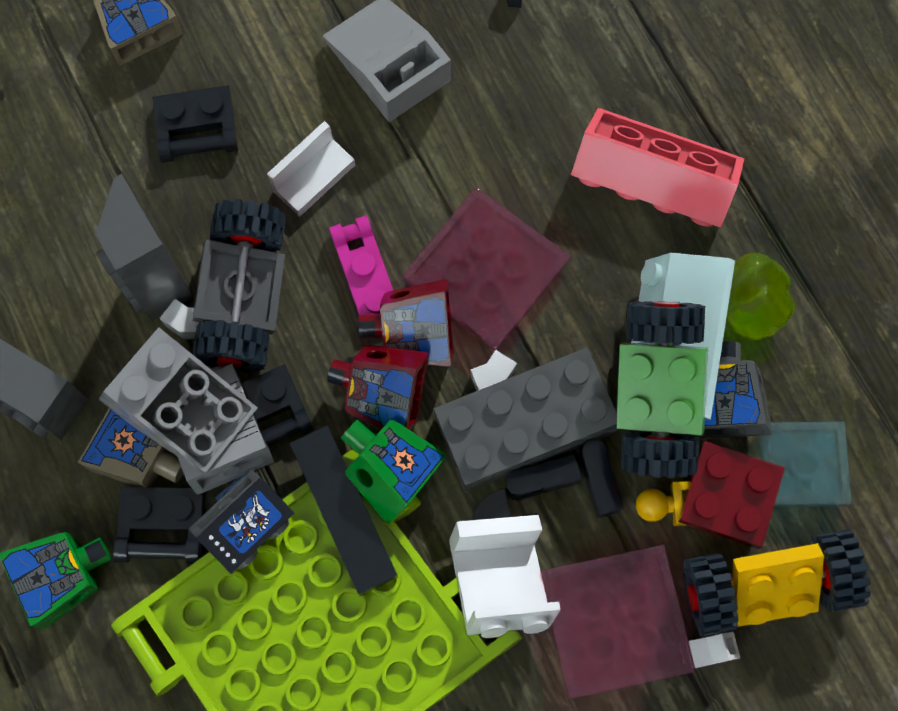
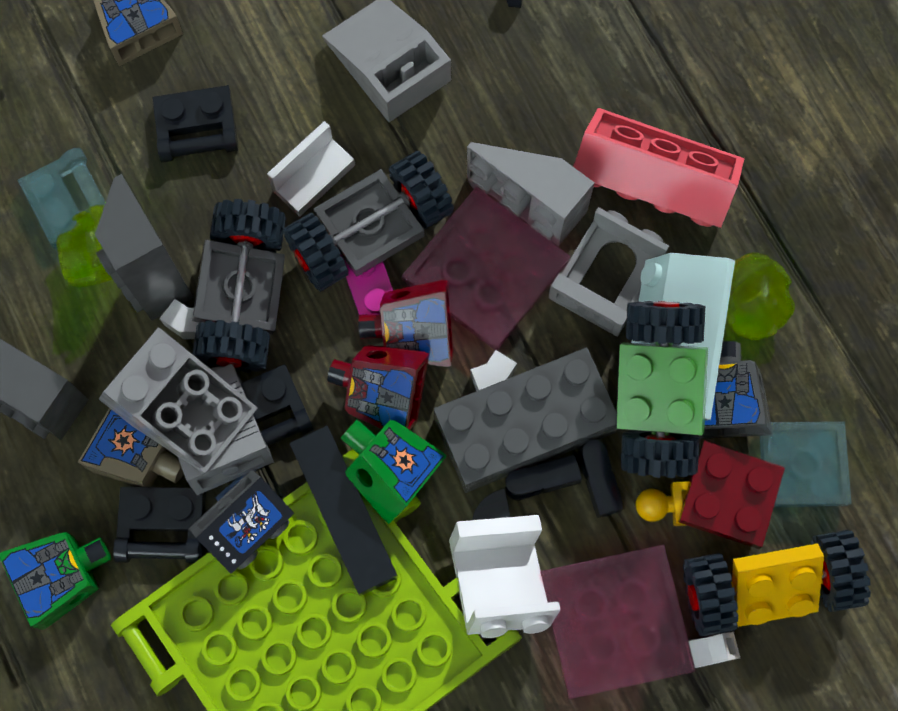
(51, 197): none -> clear light blue plate
(79, 248): none -> clear neon green piece
(369, 221): none -> plate
(532, 187): none -> light grey slope
(605, 229): none -> light grey panel

